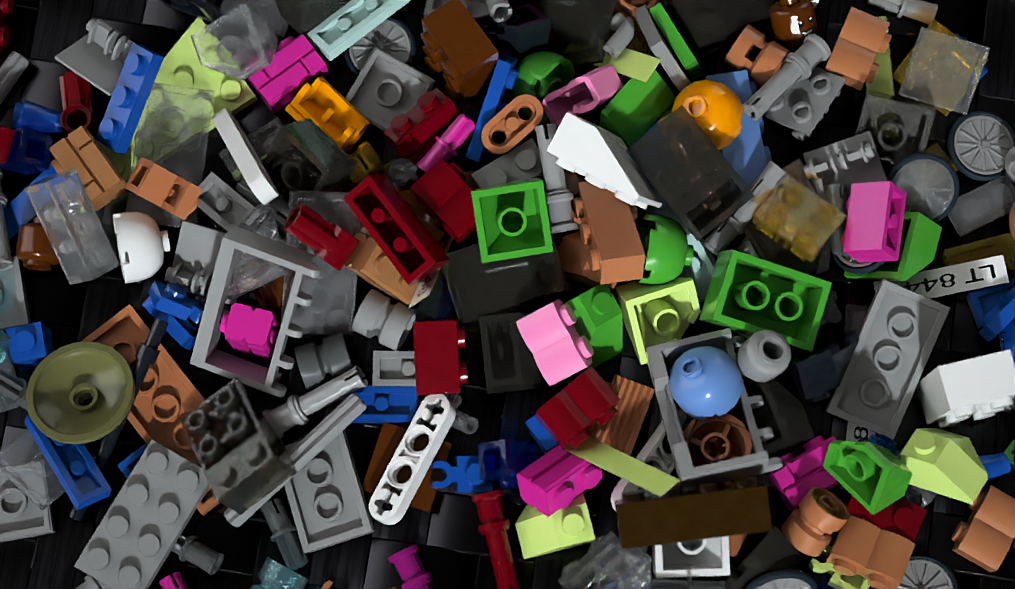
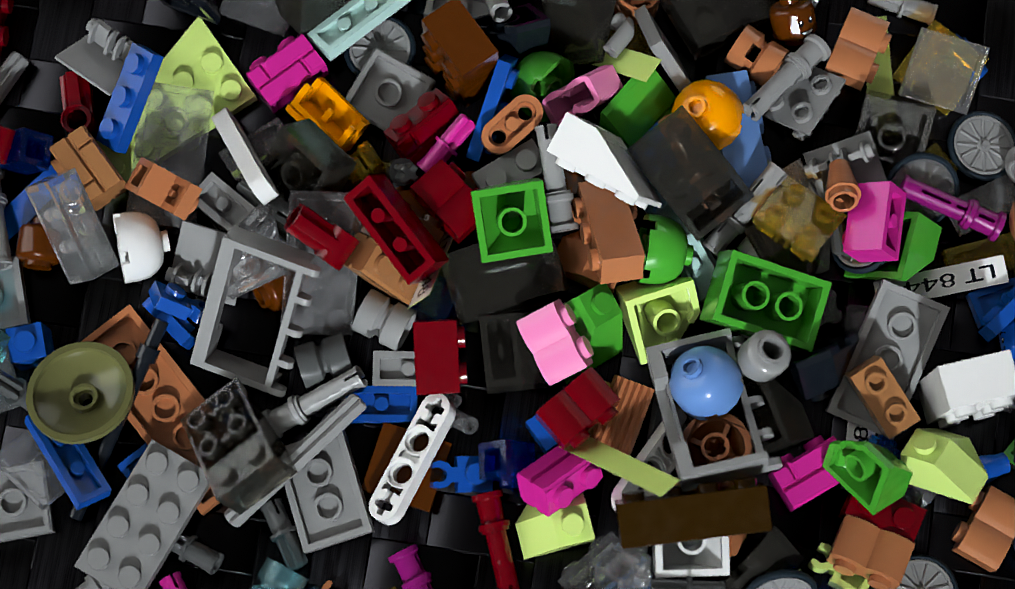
(36, 118): blue cone -> none
(237, 42): clear slope -> none
(250, 330): dark pink brick -> none
(676, 41): bright green tile -> none
(814, 522): nougat wheel -> none
(841, 187): none -> nougat cone
(882, 396): none -> medium nougat brick
(967, 213): none -> magenta pin

